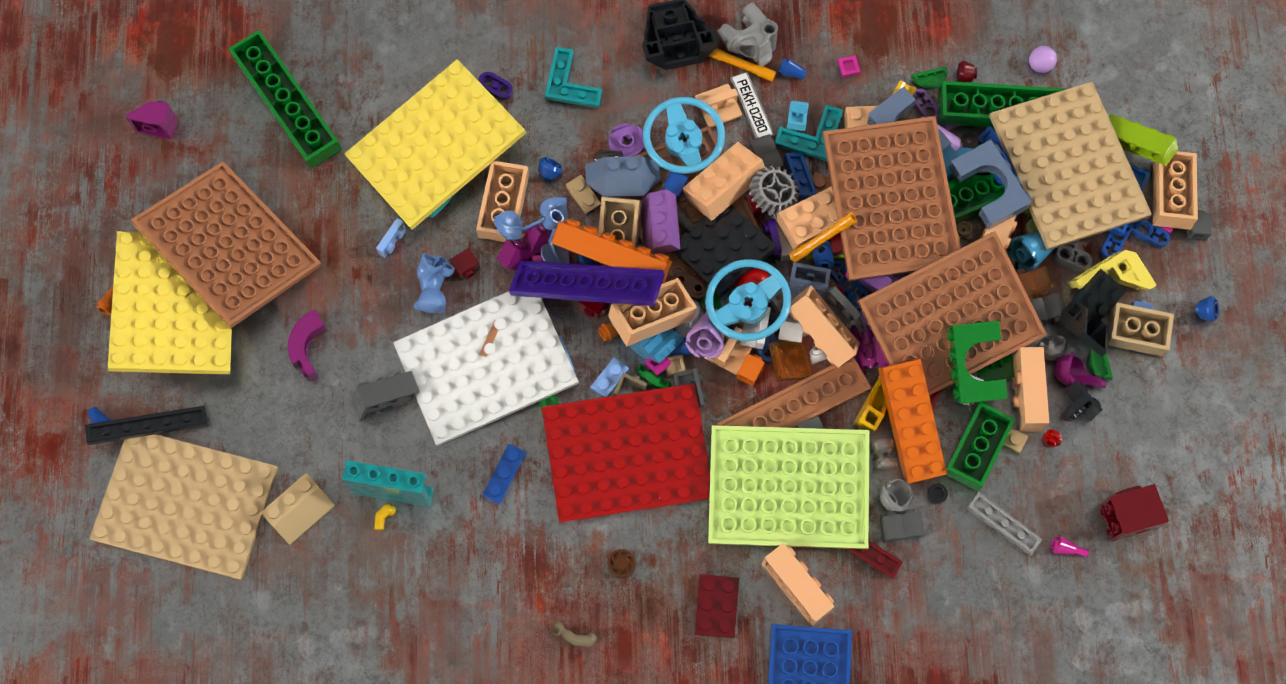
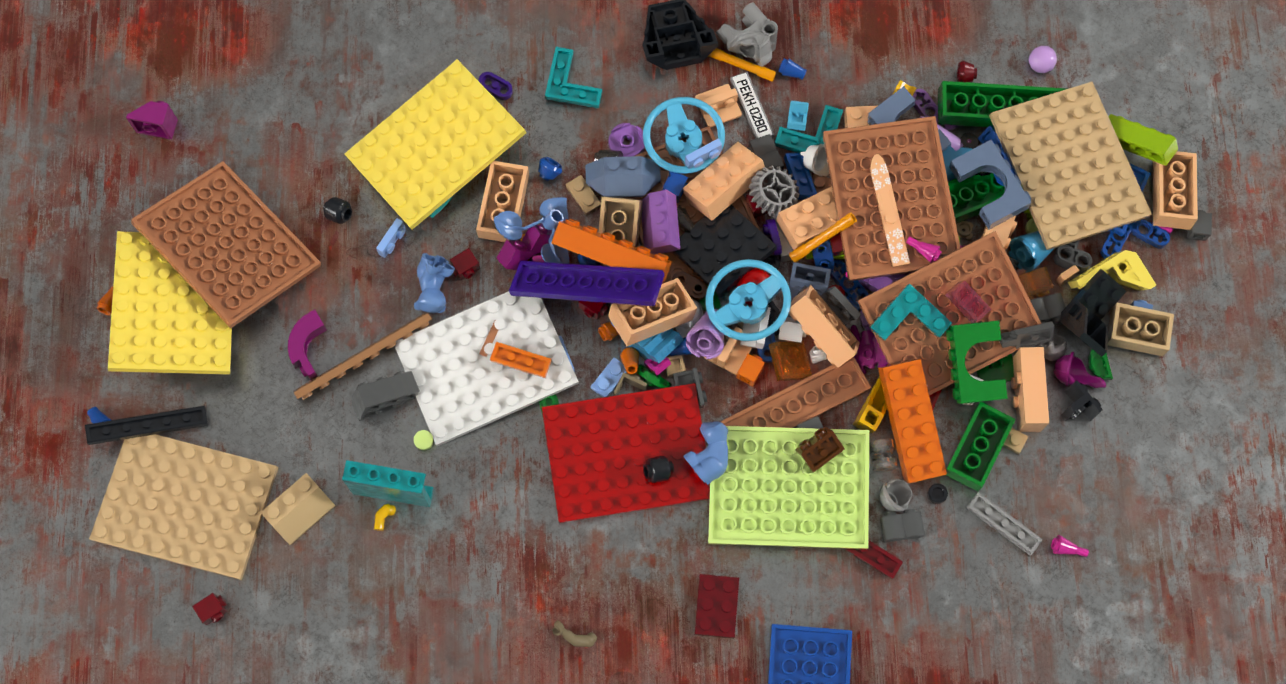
(210, 609): none -> dark red brick
(285, 99): green brick -> none
(337, 210): none -> black head
(356, 360): none -> medium nougat plate
(423, 440): none -> yellowish green tile
(504, 474): blue plate -> none
(520, 360): none -> orange plate
(621, 563): reddish brown wheel -> none
(630, 359): none -> orange cone
(658, 469): none -> black head
(708, 151): none -> light blue plate
(713, 460): none -> medium blue animal
(798, 584): light nougat brick -> none
(816, 160): none -> white piece
(820, 448): none -> reddish brown bracket
(848, 66): dark pink plate -> none
(888, 212): none -> light nougat piece
(910, 301): none -> teal plate
(928, 251): none -> dark pink cone
(930, 79): green plate -> none
(968, 302): none -> clear pink brick
(1028, 336): none -> dark grey hinge
(1052, 438): red plate -> none
(1067, 275): none -> light nougat tile
(1133, 512): dark red brick -> none
(1208, 309): blue cone -> none

